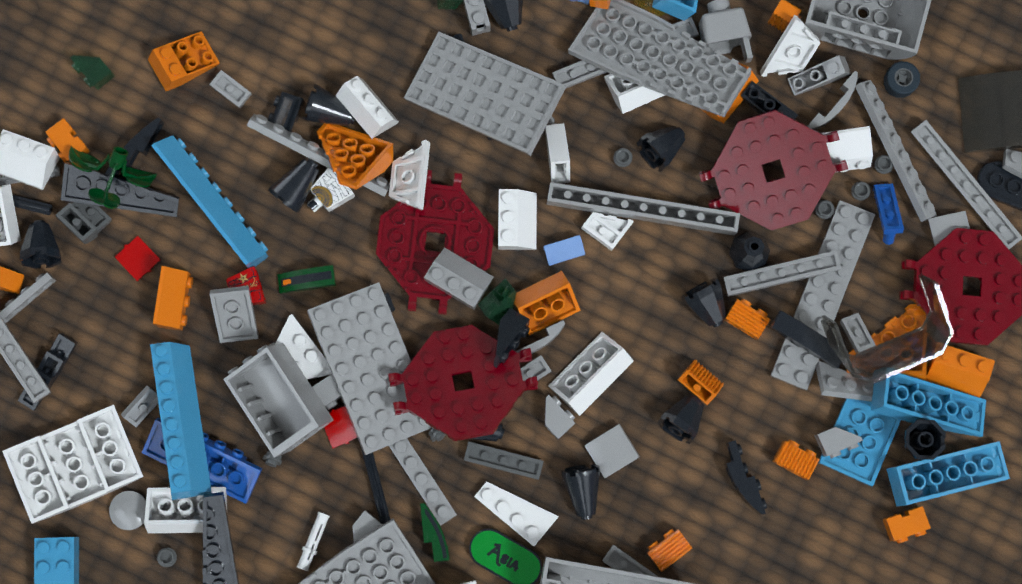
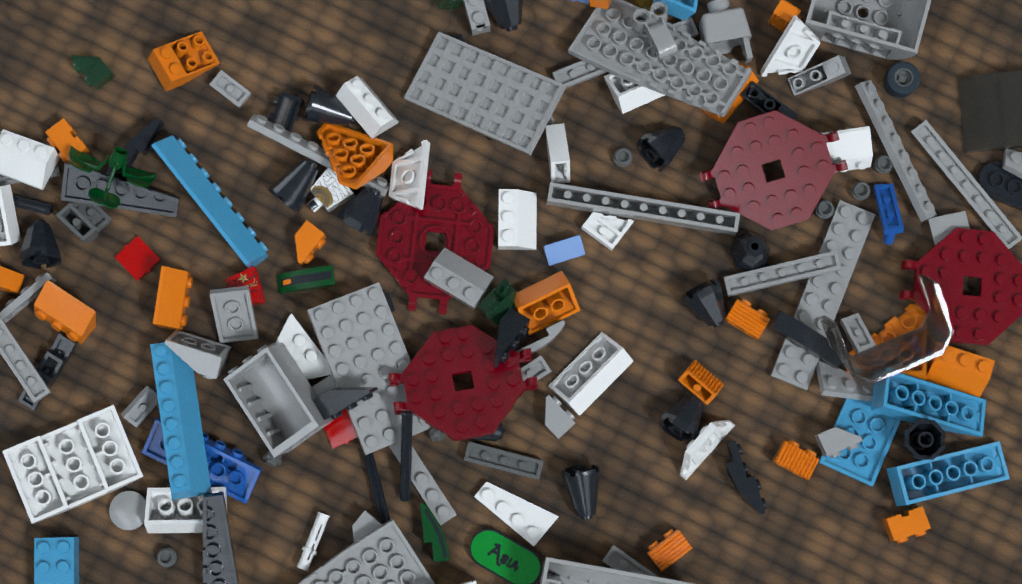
(65, 312): none -> orange slope
(200, 353): none -> light grey slope
(307, 241): none -> orange slope
(338, 399): none -> black slope
(363, 211): none -> black cone
(406, 455): none -> black axle
(612, 451): light grey slope -> none
(656, 29): none -> light grey piece
(703, 445): none -> white wing
(848, 88): light grey slope -> none

